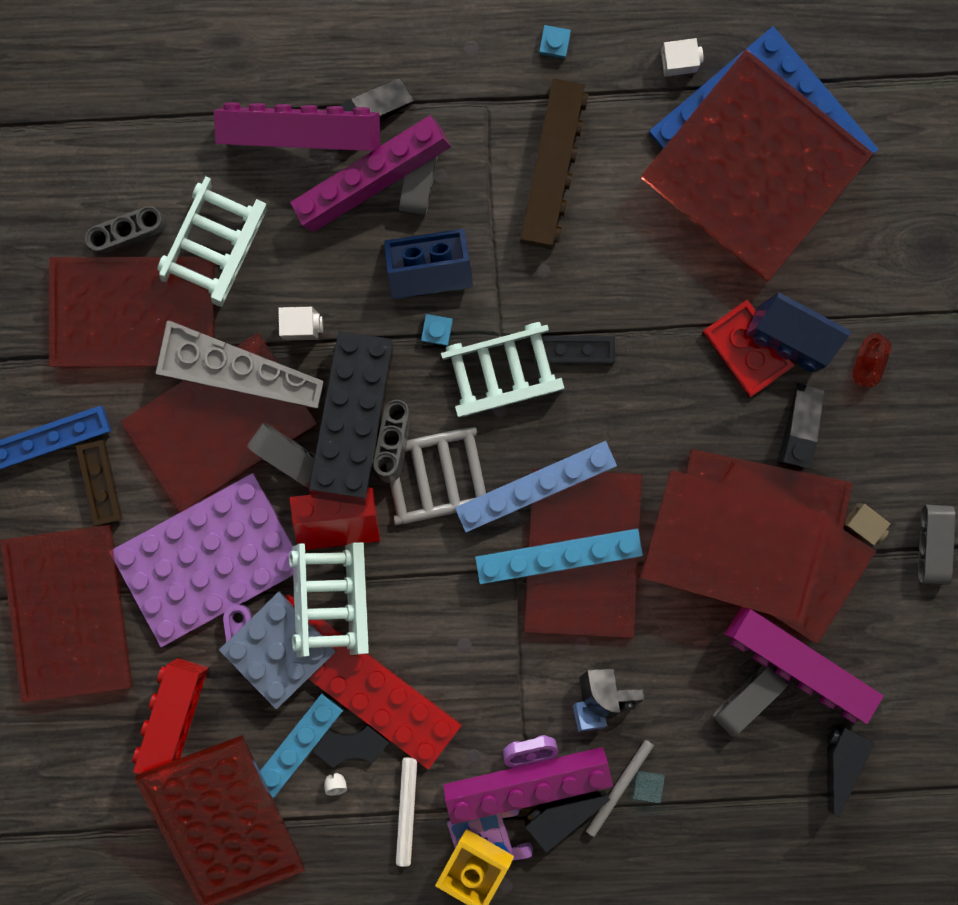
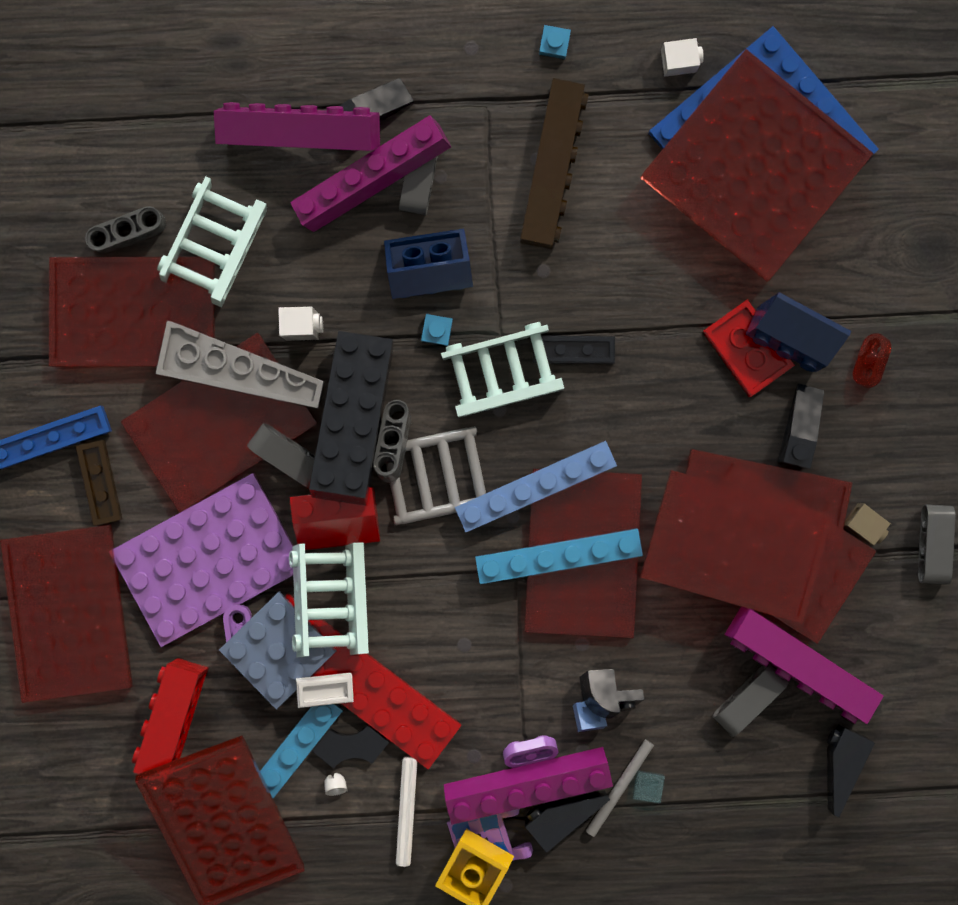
(324, 690): none -> white tile

